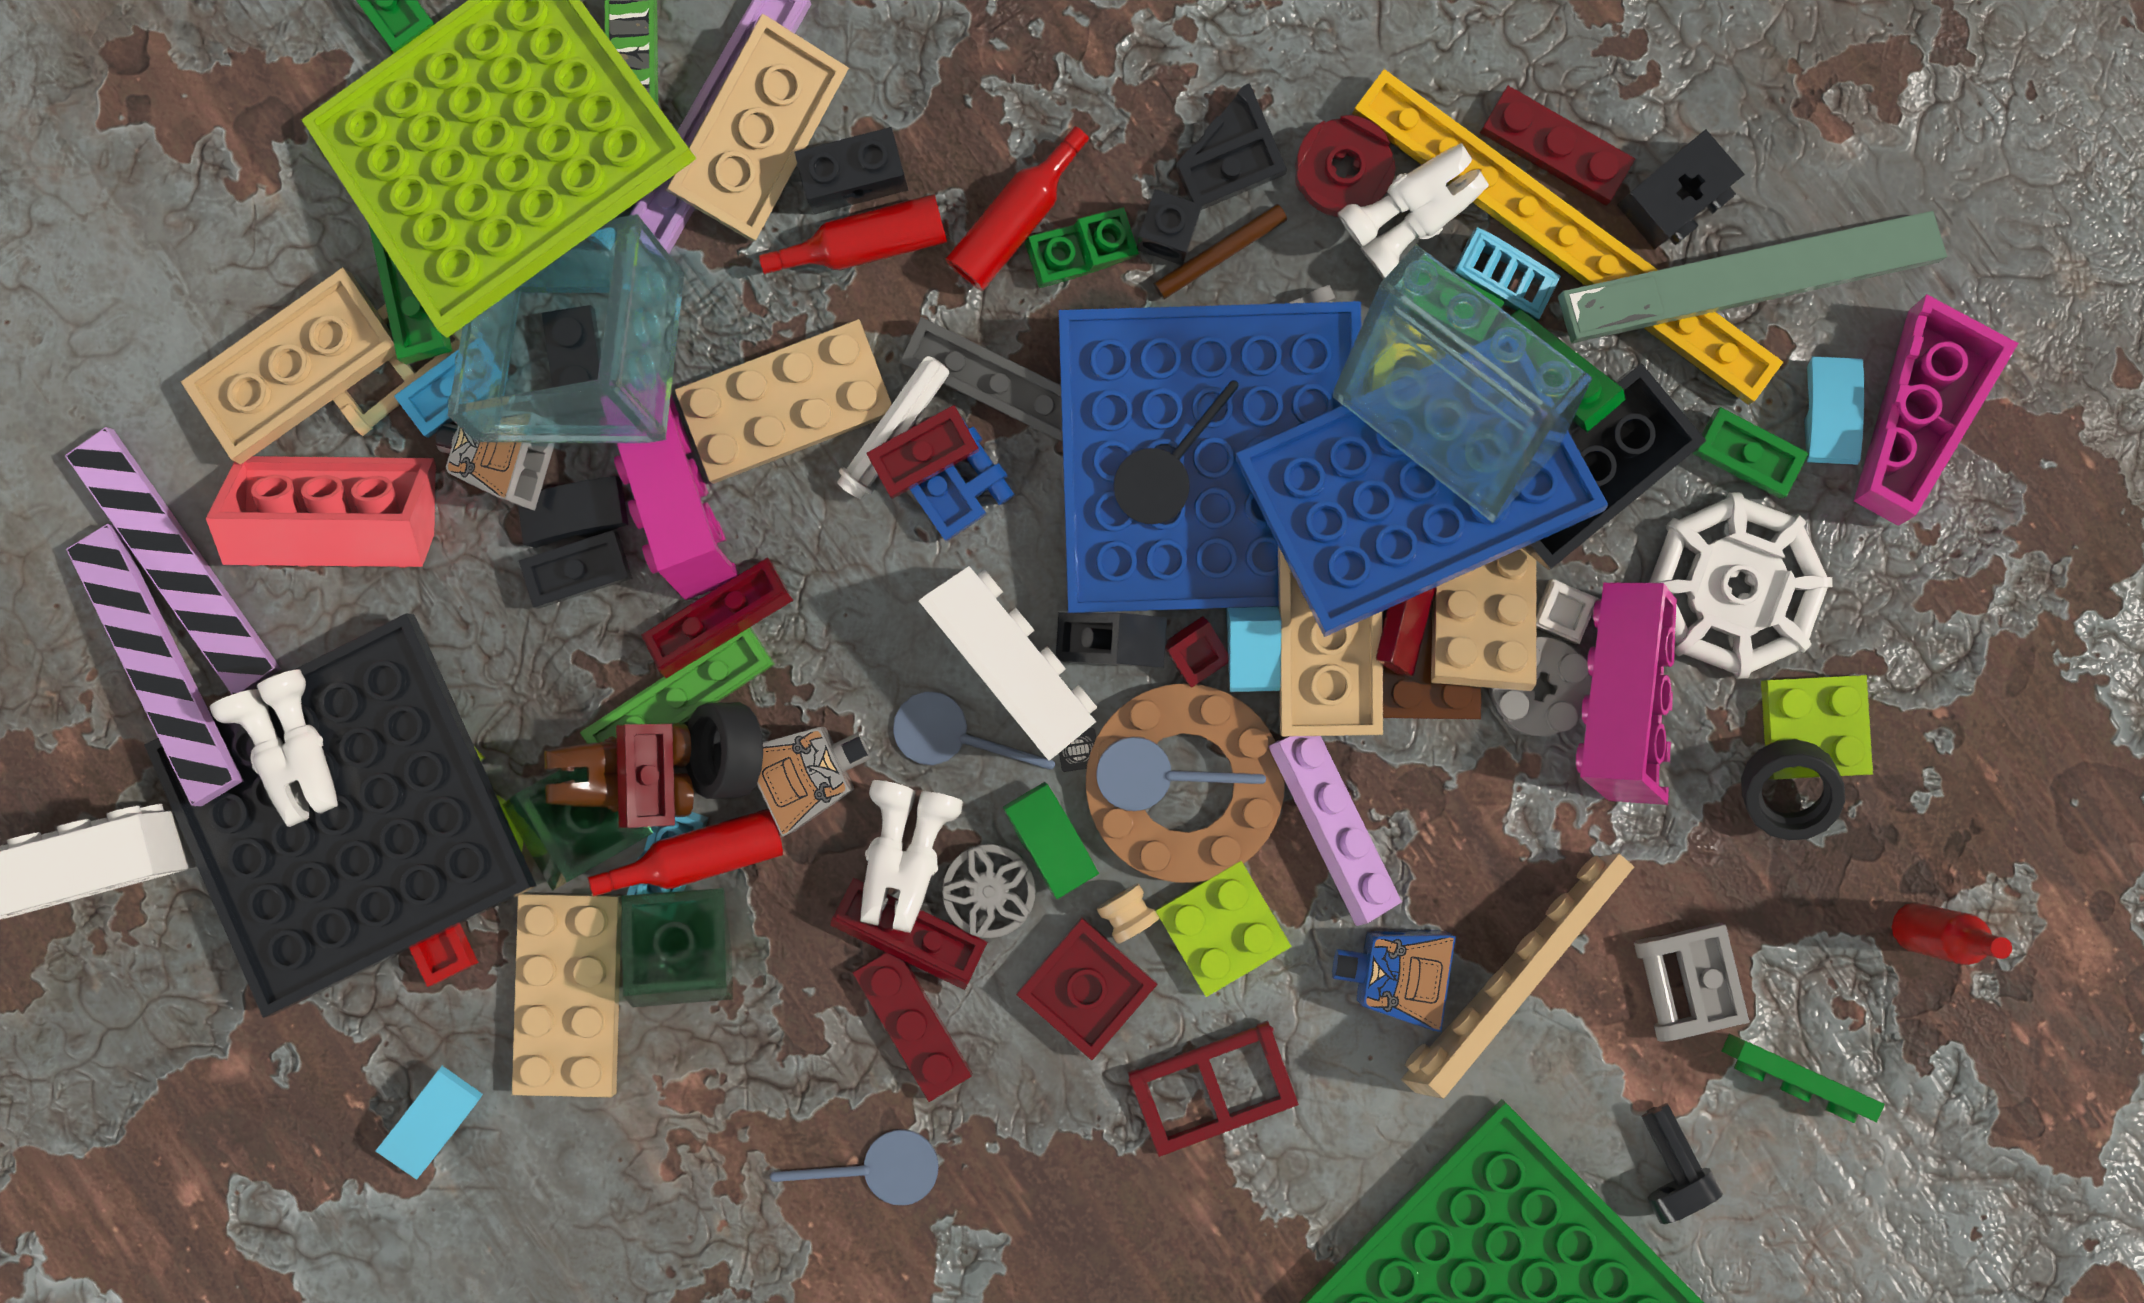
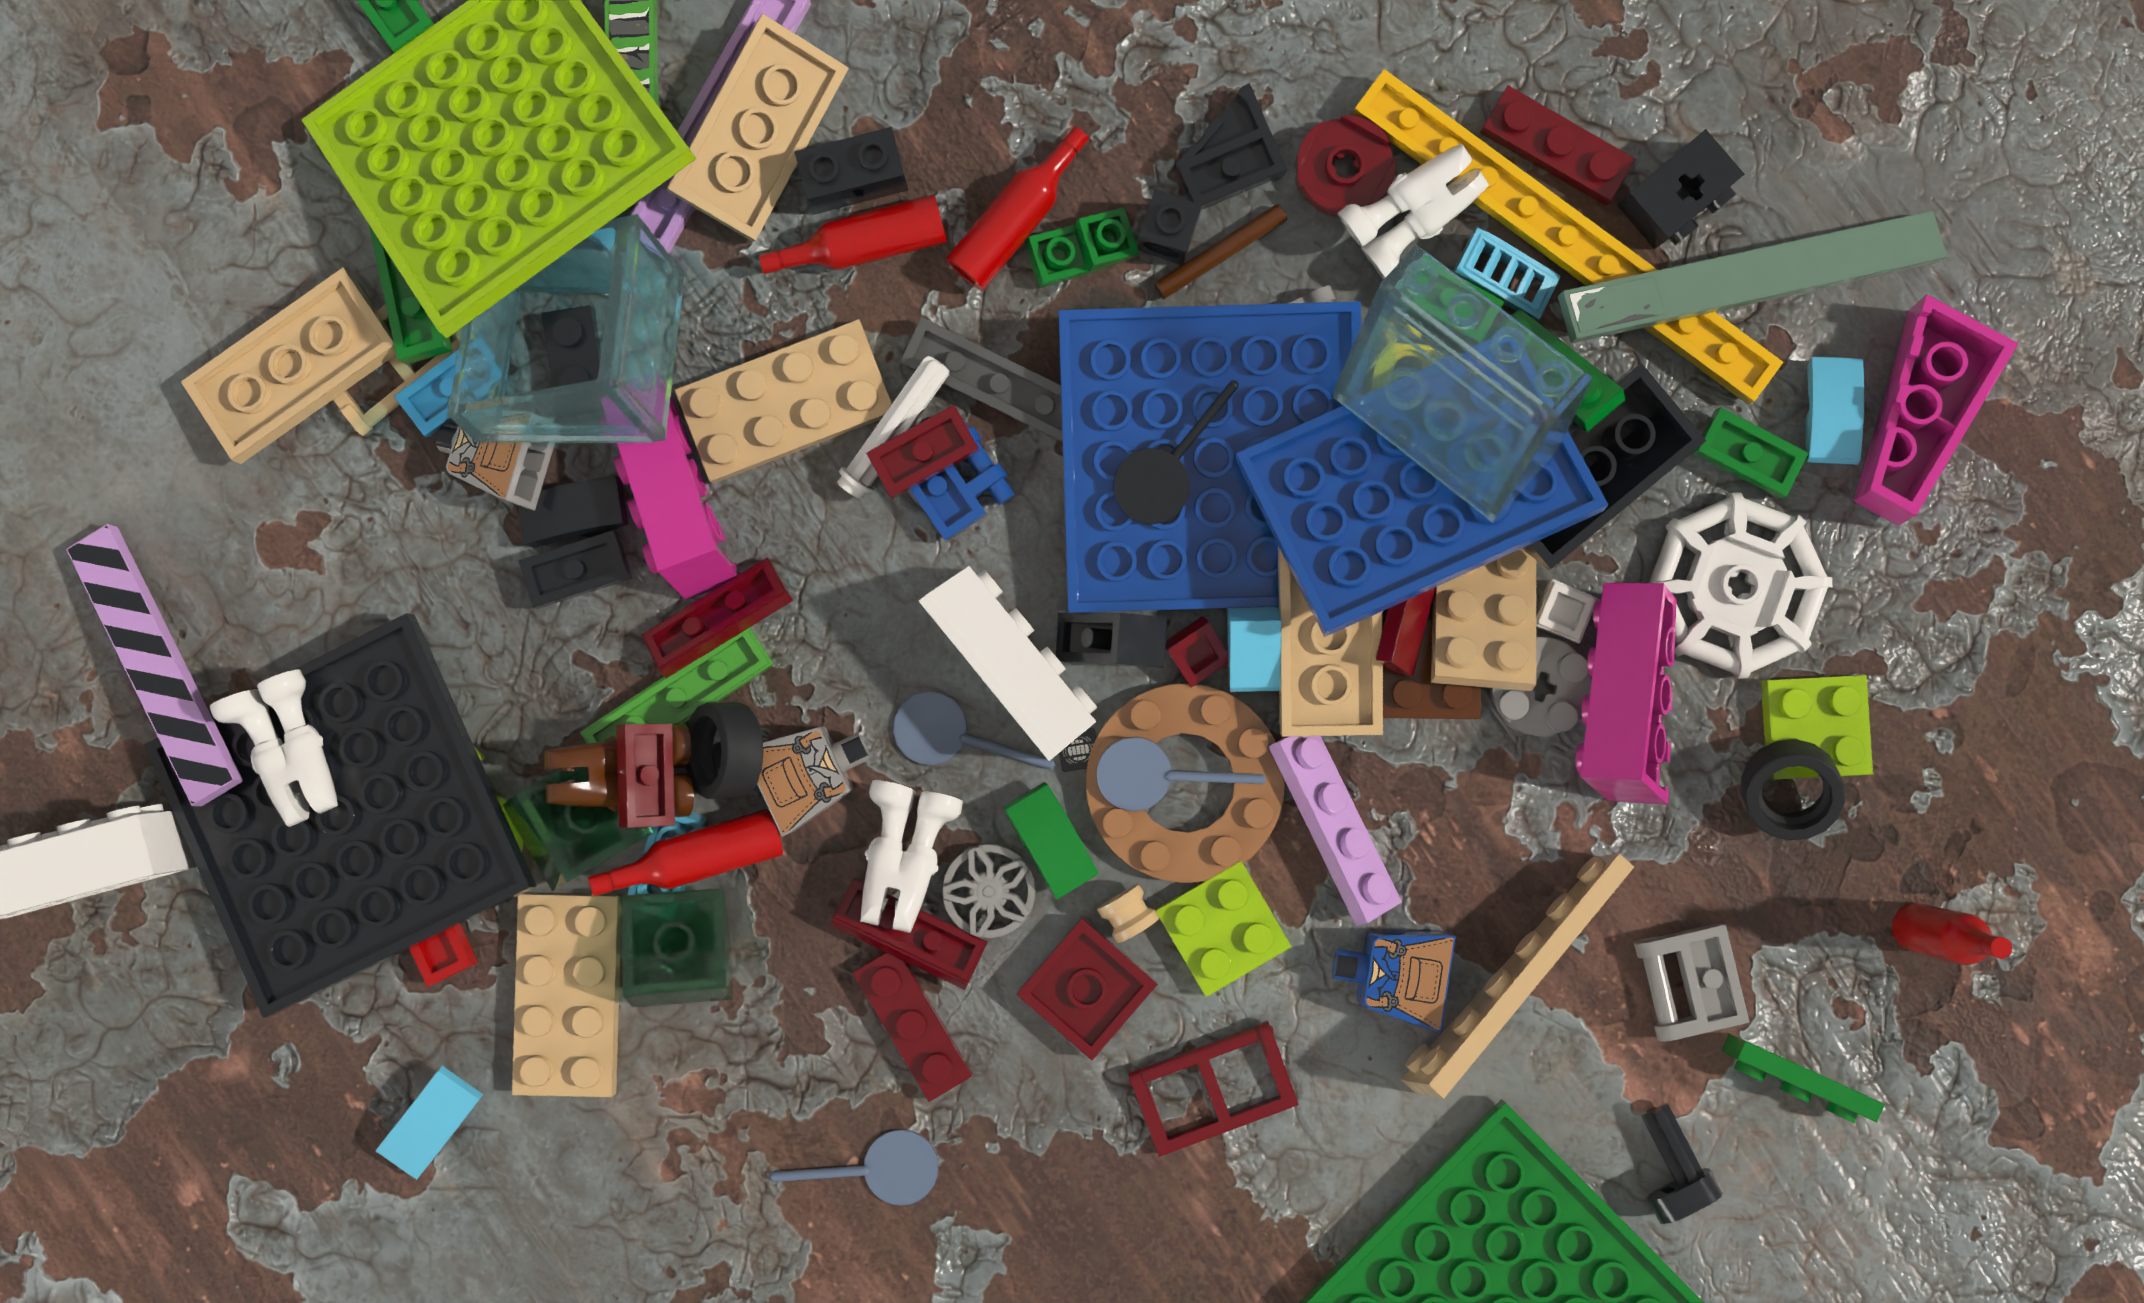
(172, 561): tile -> none
(325, 512): coral slope -> none

